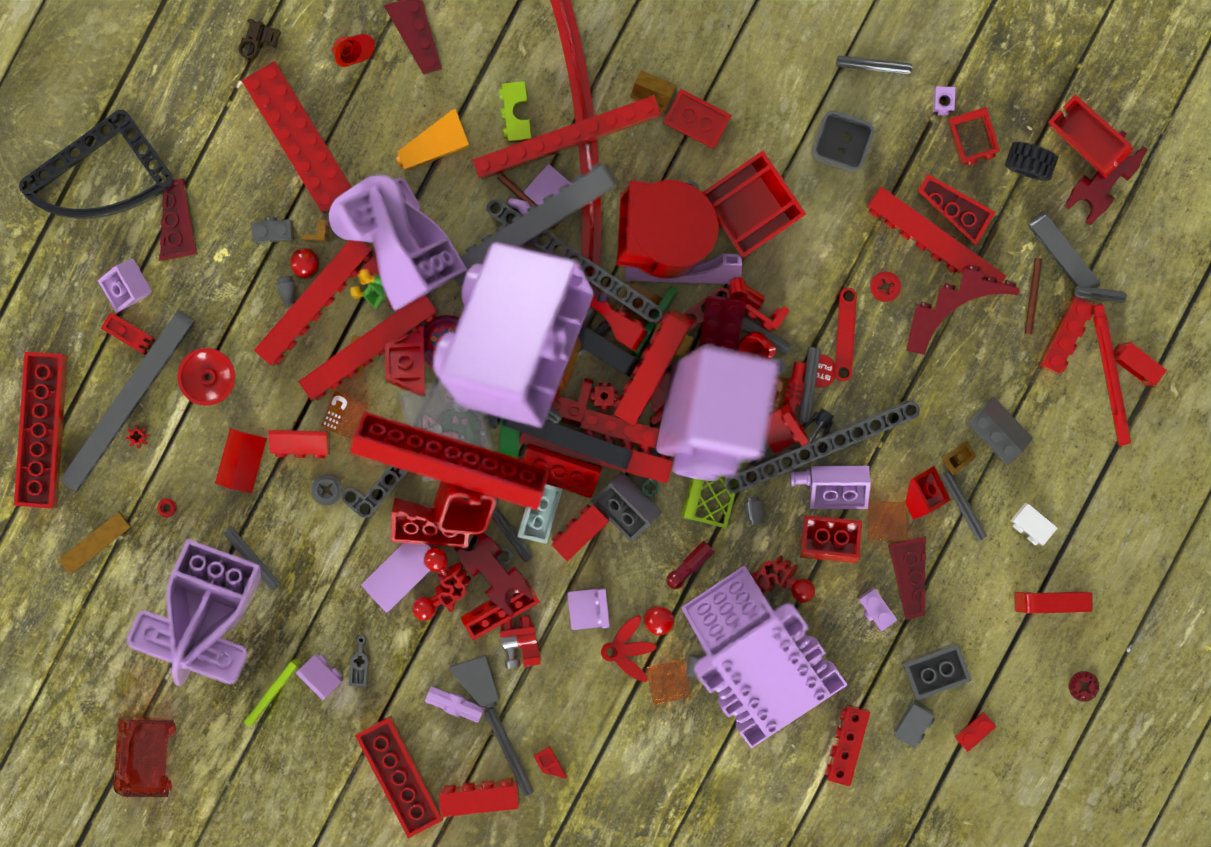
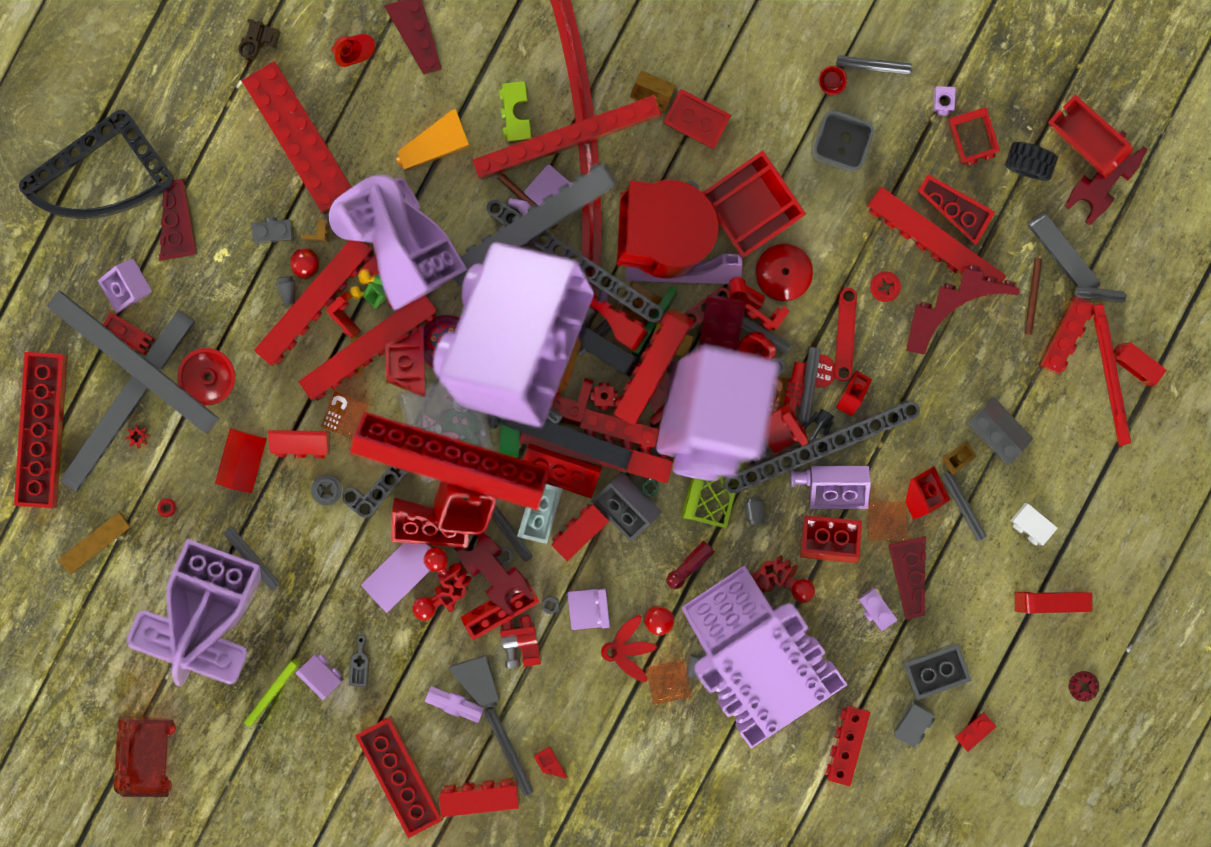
(133, 362): none -> dark grey beam
(337, 314): none -> red bracket
(547, 610): none -> dark grey bush
(770, 275): none -> red dish
(832, 80): none -> red hair
(854, 393): none -> red slope

